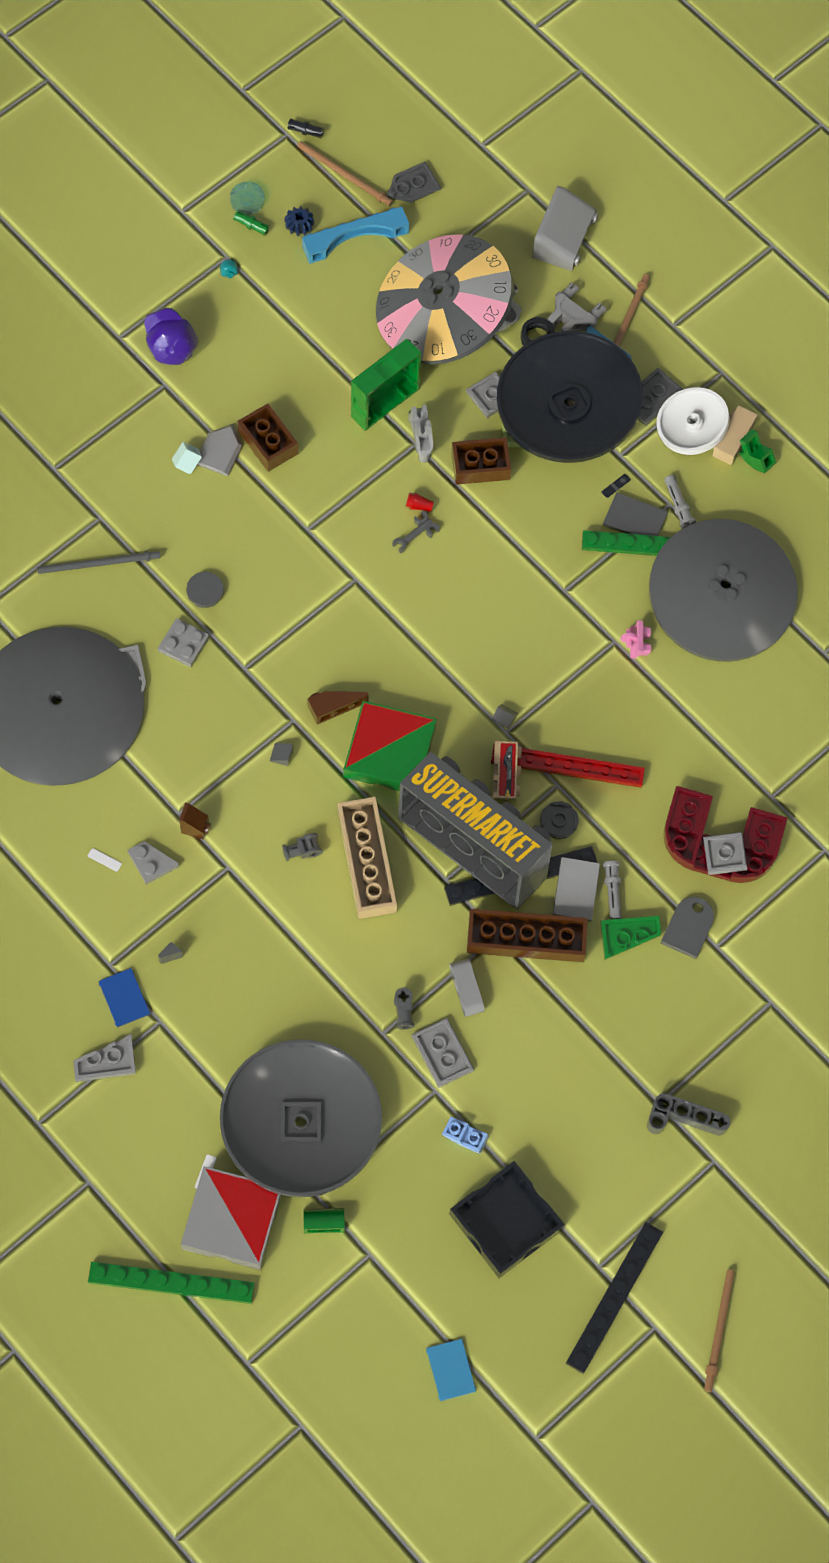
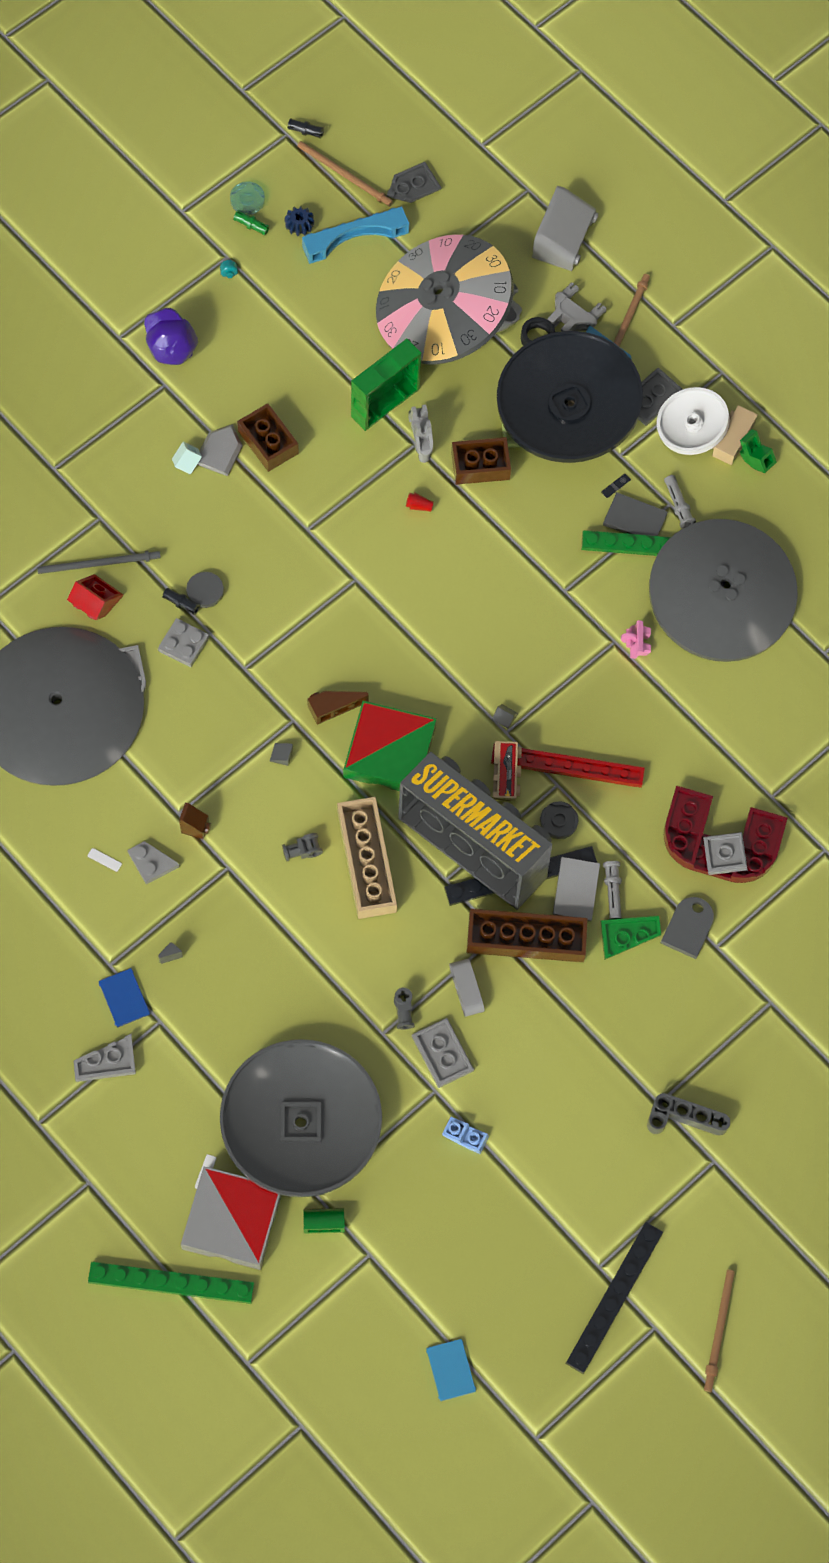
(94, 596): none -> red slope
(181, 601): none -> black pin
(424, 524): dark grey bar -> none
(485, 394): light grey tile -> none
(506, 1219): black tile -> none

